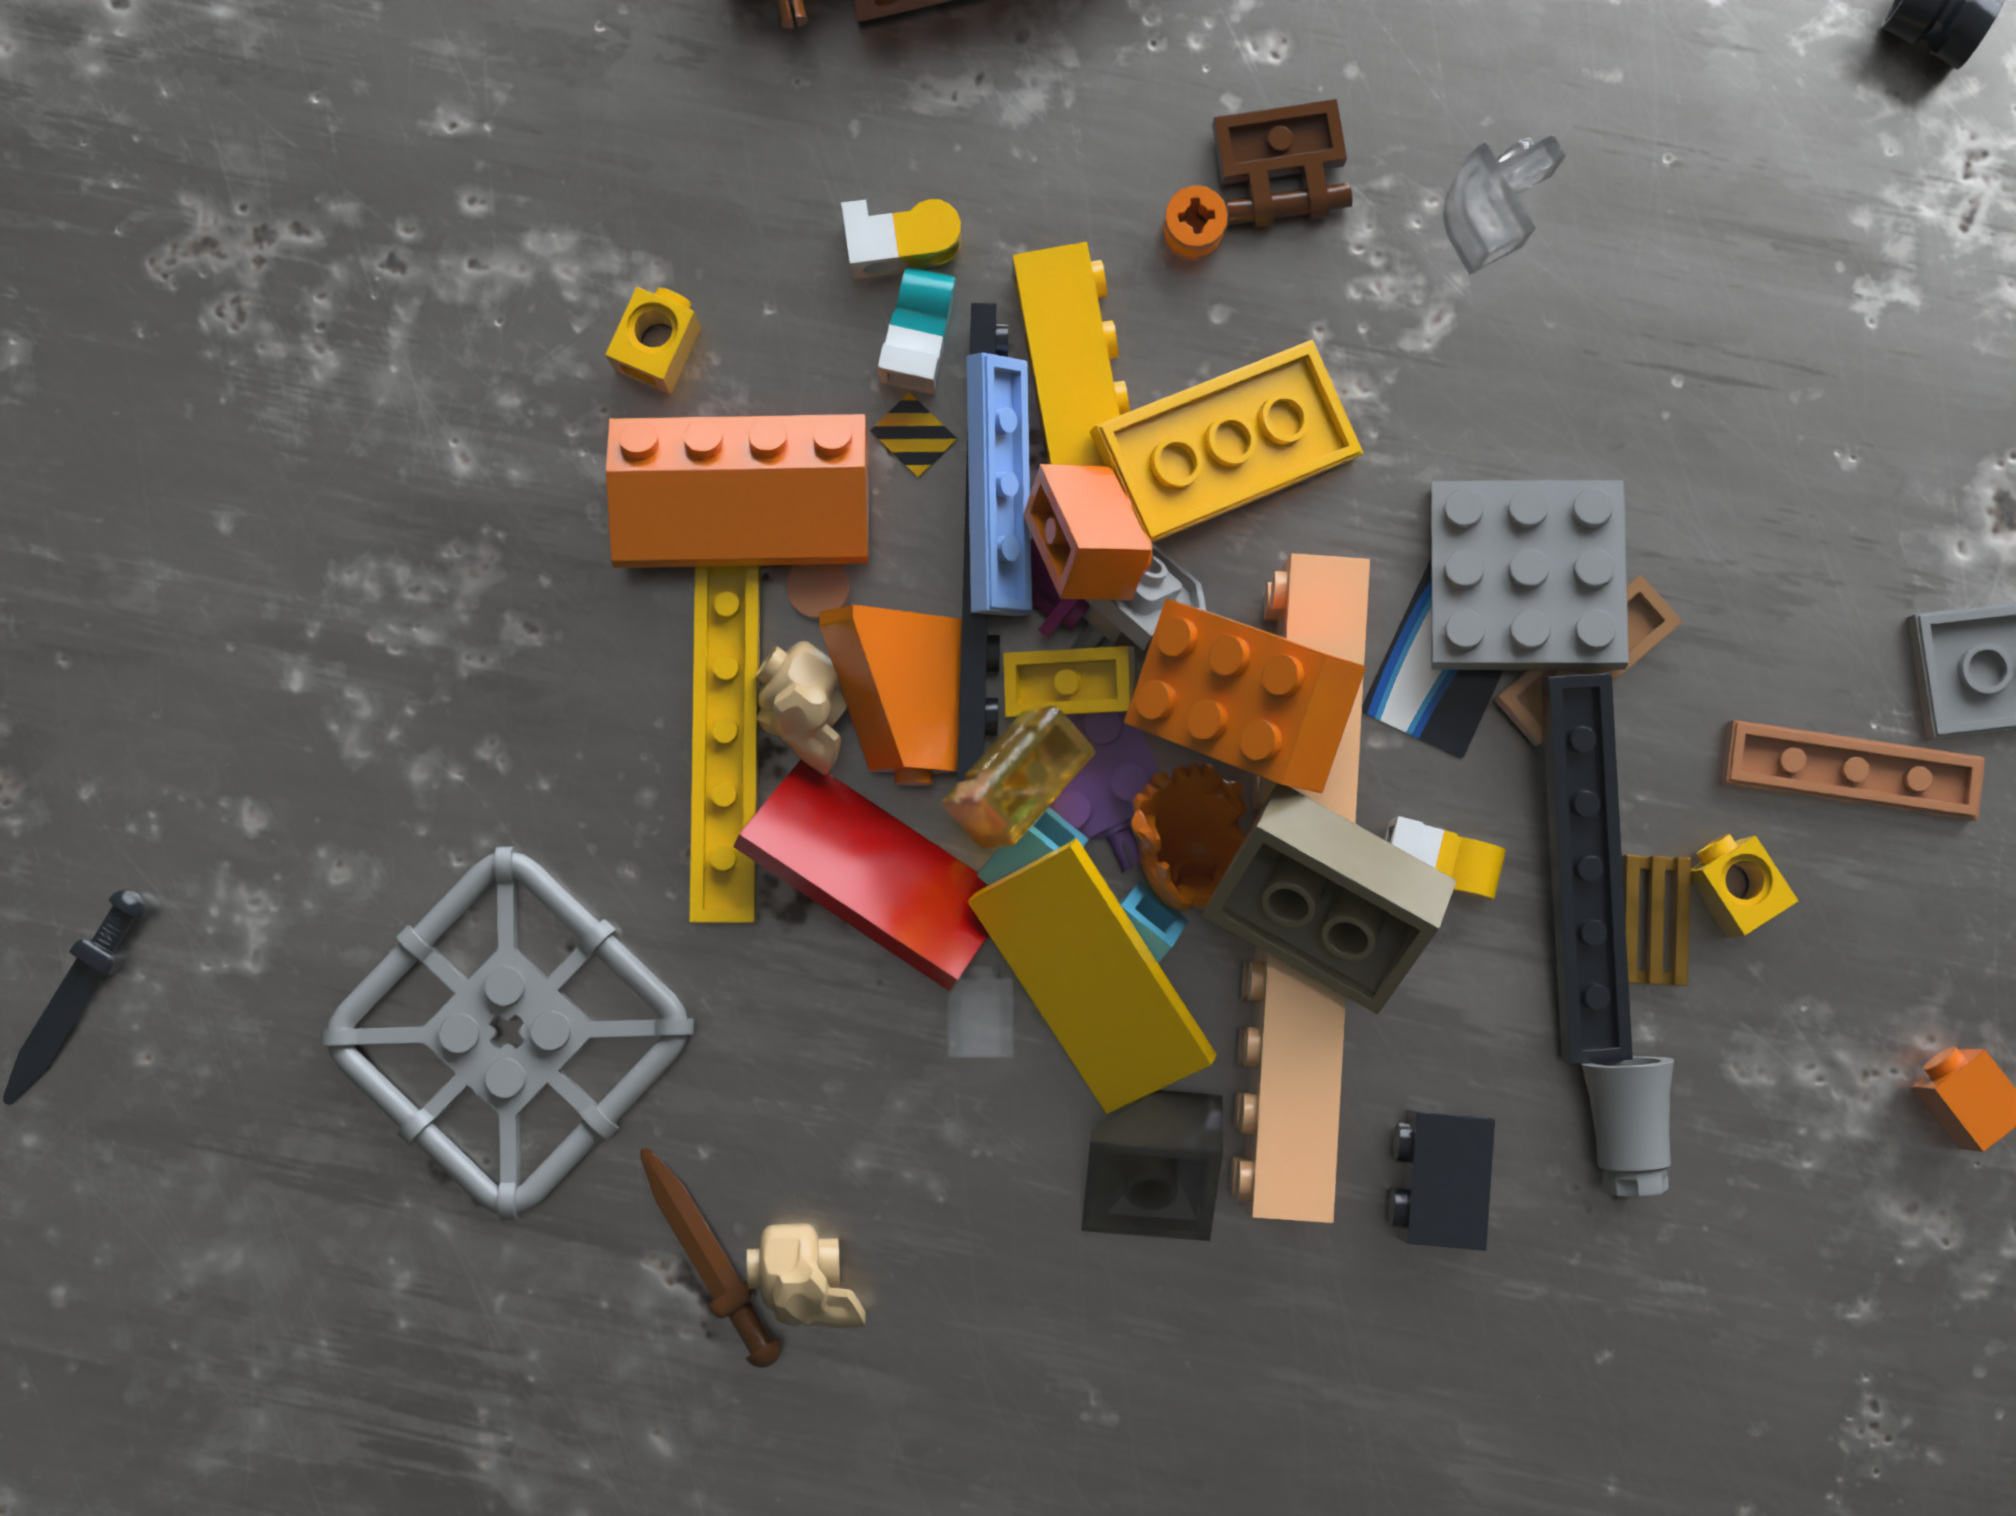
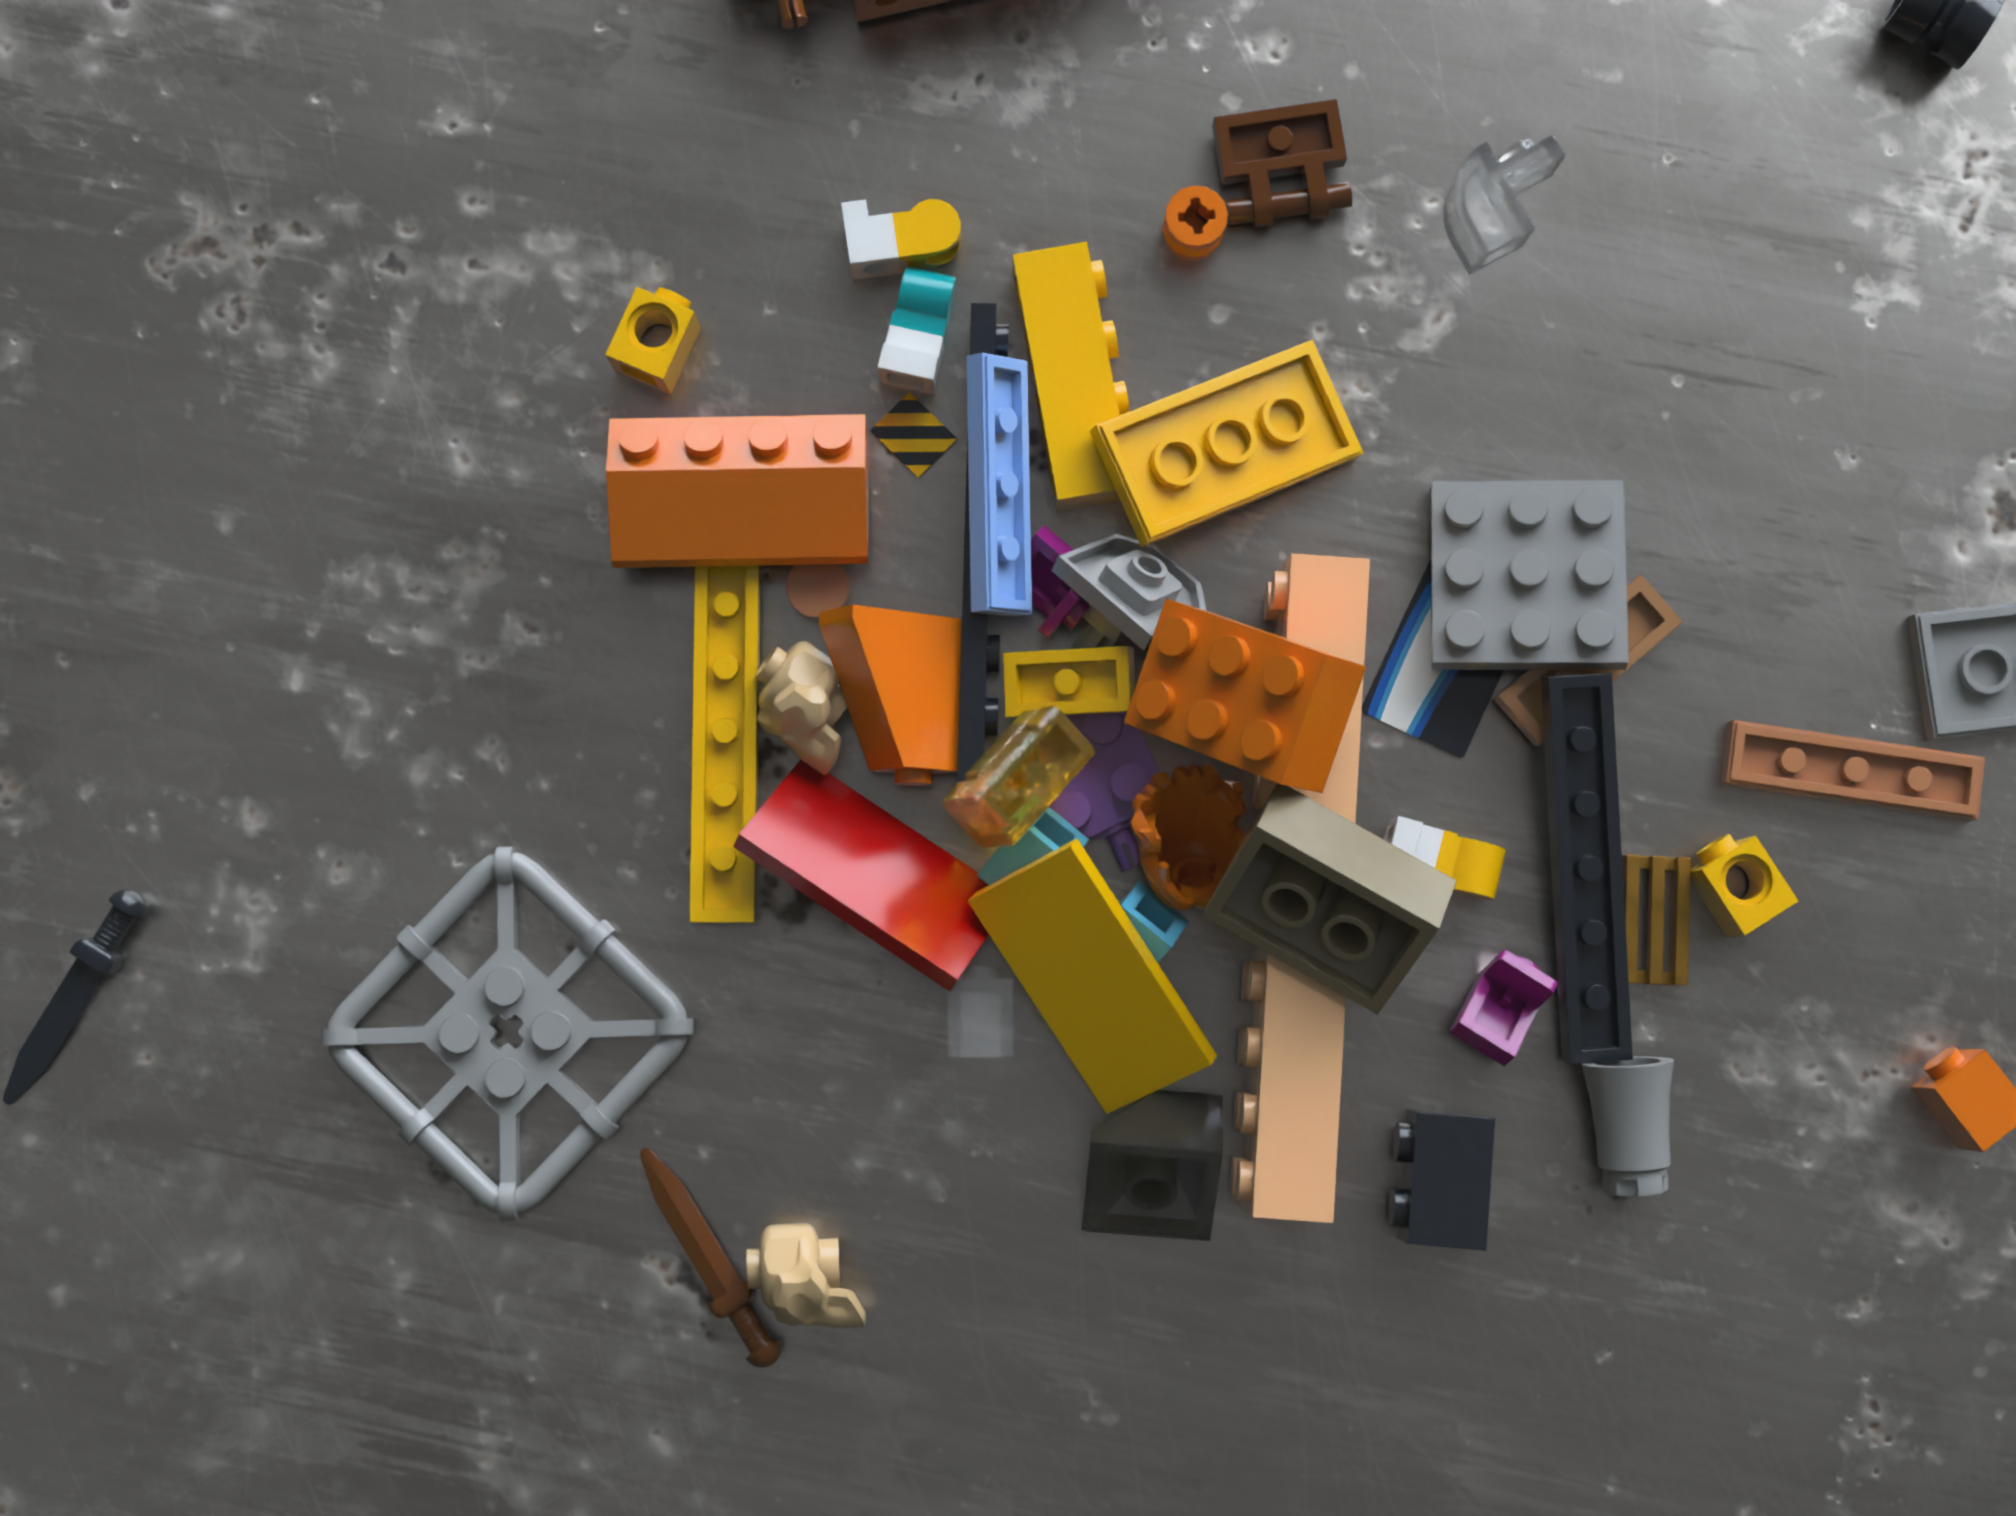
(1087, 532): brick -> none
(1502, 1006): none -> magenta bracket

